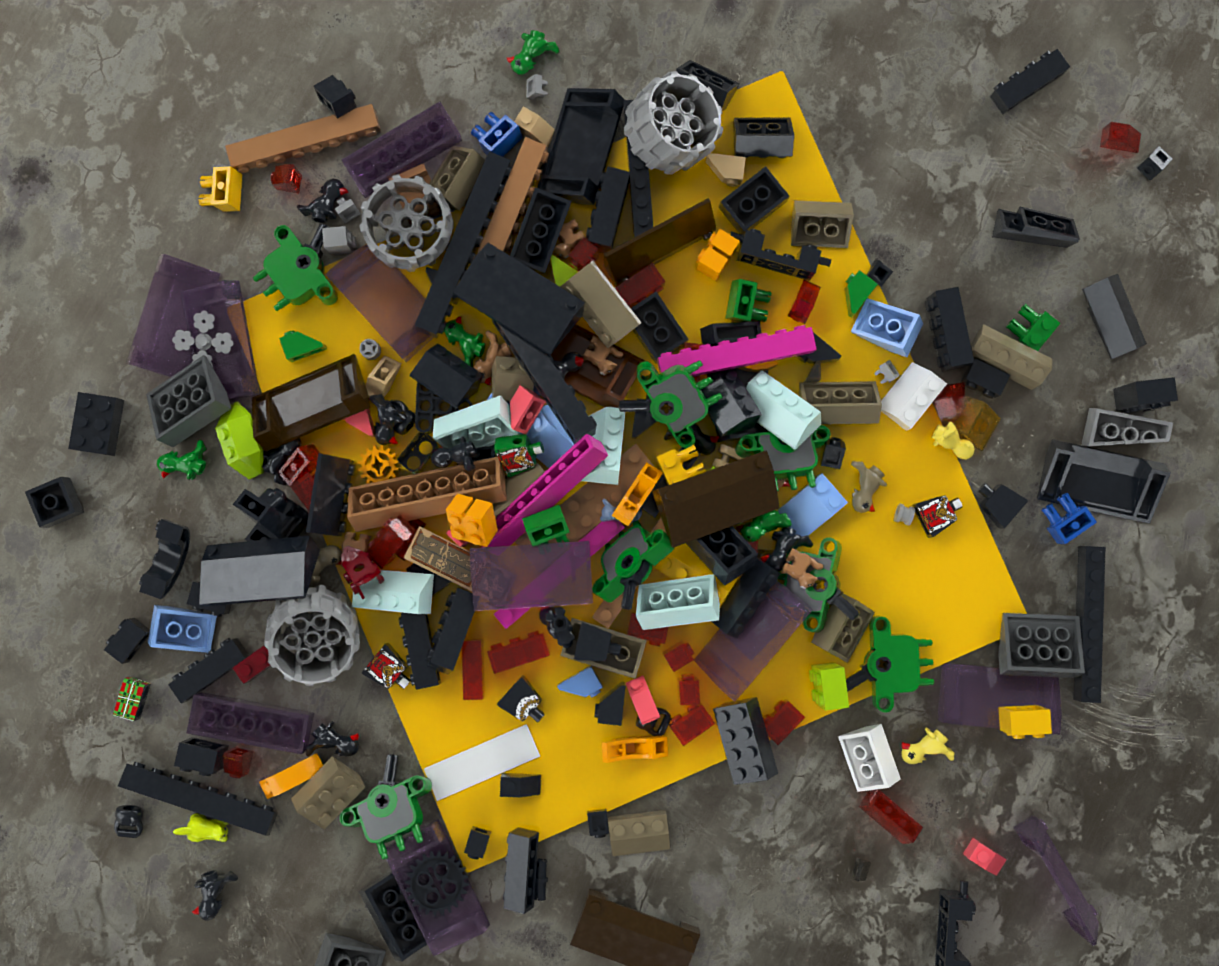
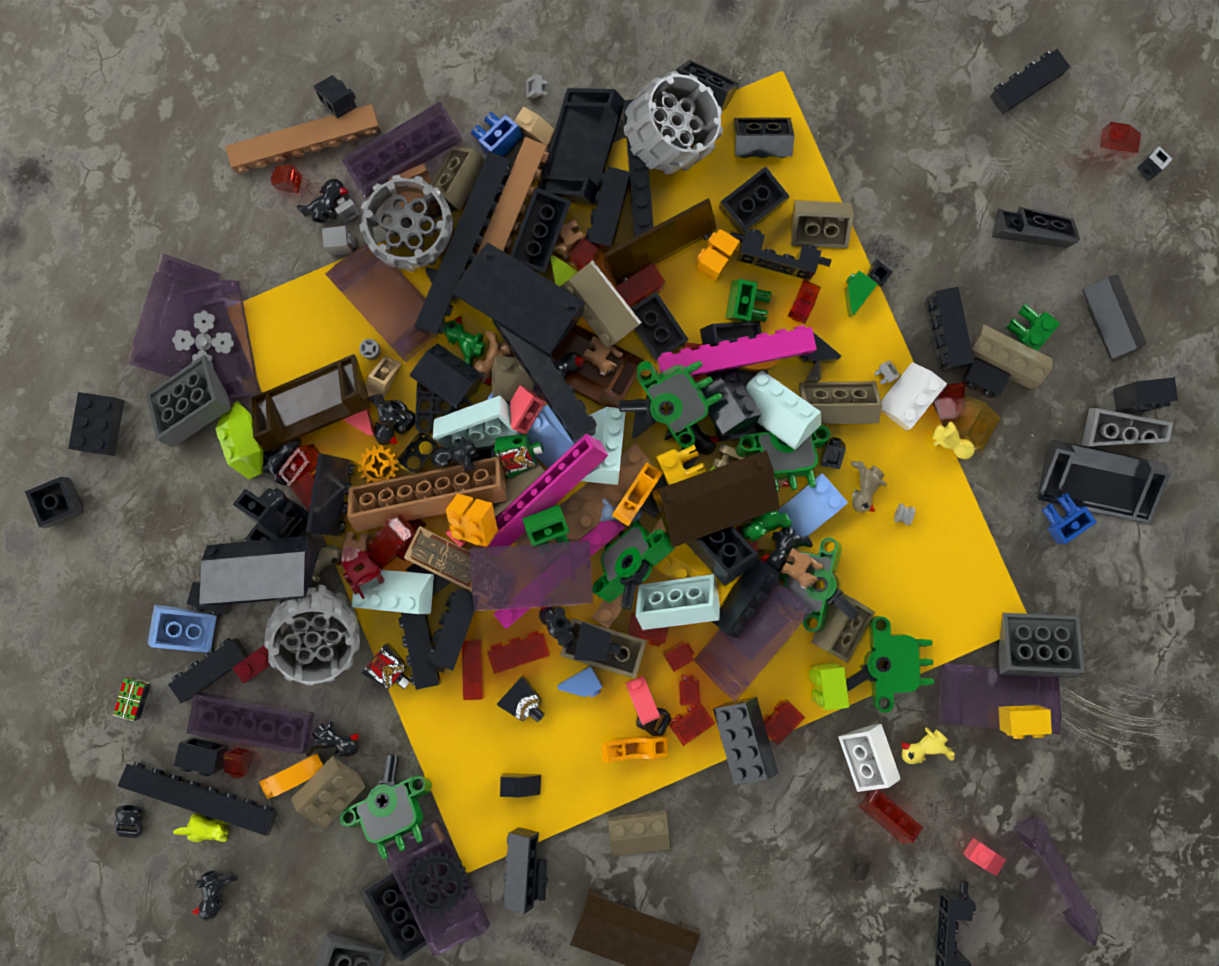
(127, 640): black brick -> none
(168, 561): black brick -> none
(189, 463): green animal -> none
(226, 189): yellow brick -> none
(297, 270): green piece -> none
(299, 346): green slope -> none
(477, 842): black brick -> none
(482, 762): white sticker -> none
(533, 46): green animal -> none
(598, 823): black bracket -> none
(611, 706): black slope -> none
(727, 168): tan slope -> none
(888, 327): light blue slope -> none
(937, 514): torso -> none
(1001, 504): black torso -> none
(1091, 614): black brick -> none

